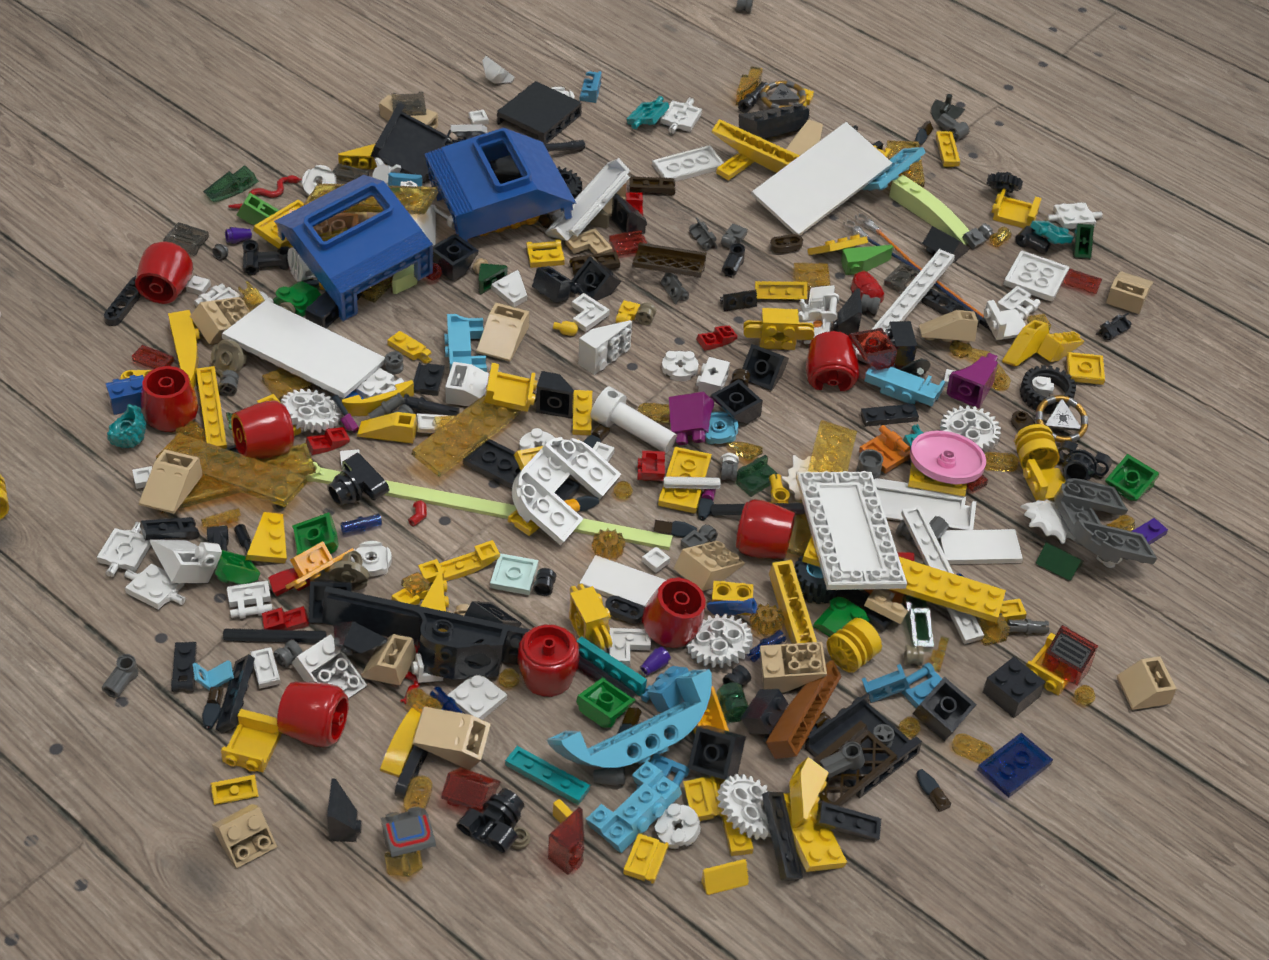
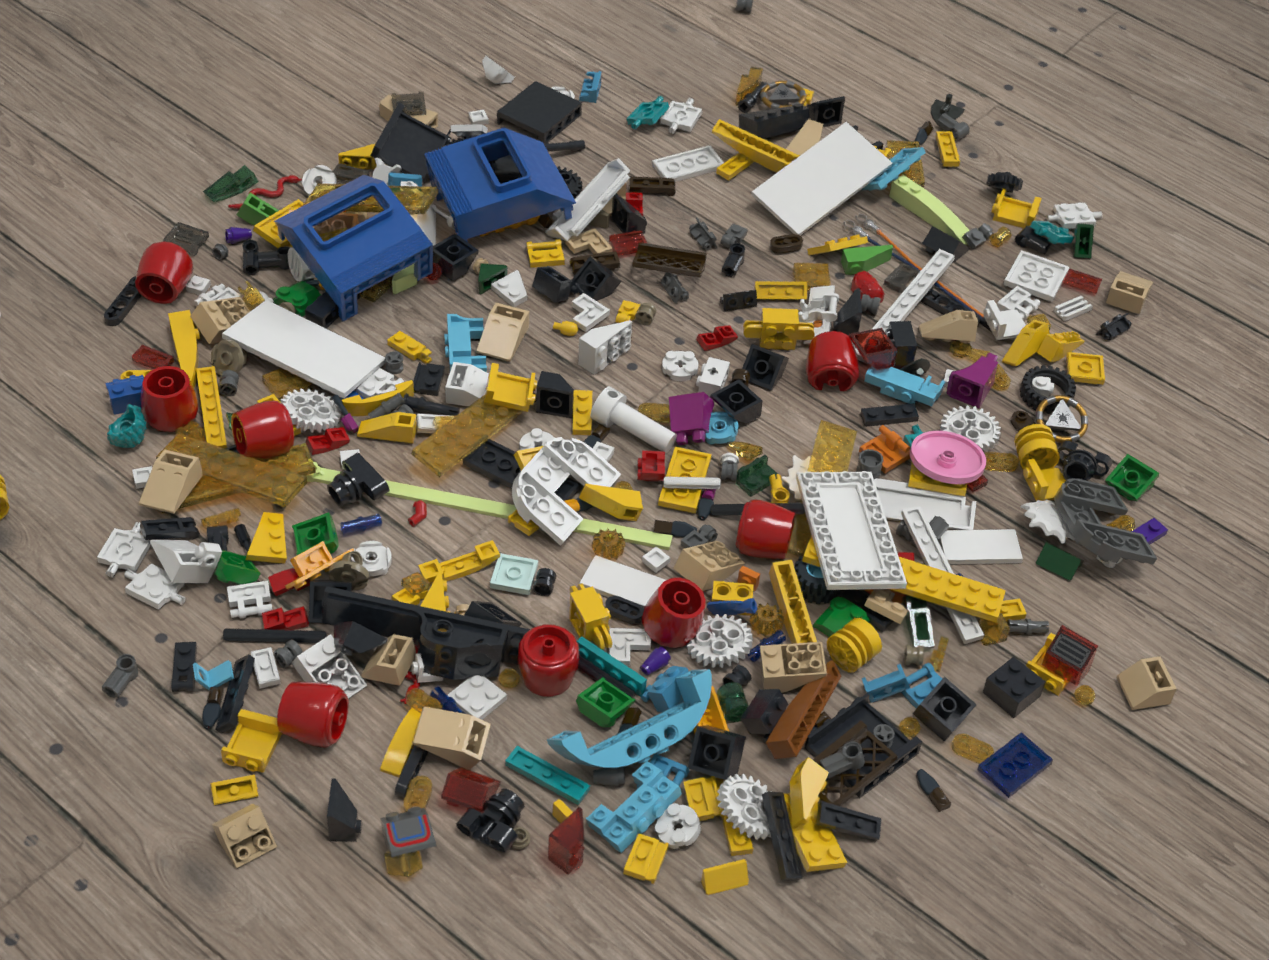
(615, 501): none -> yellow slope
(749, 577): none -> orange plate
(828, 111): none -> black slope
(1070, 306): none -> white tile

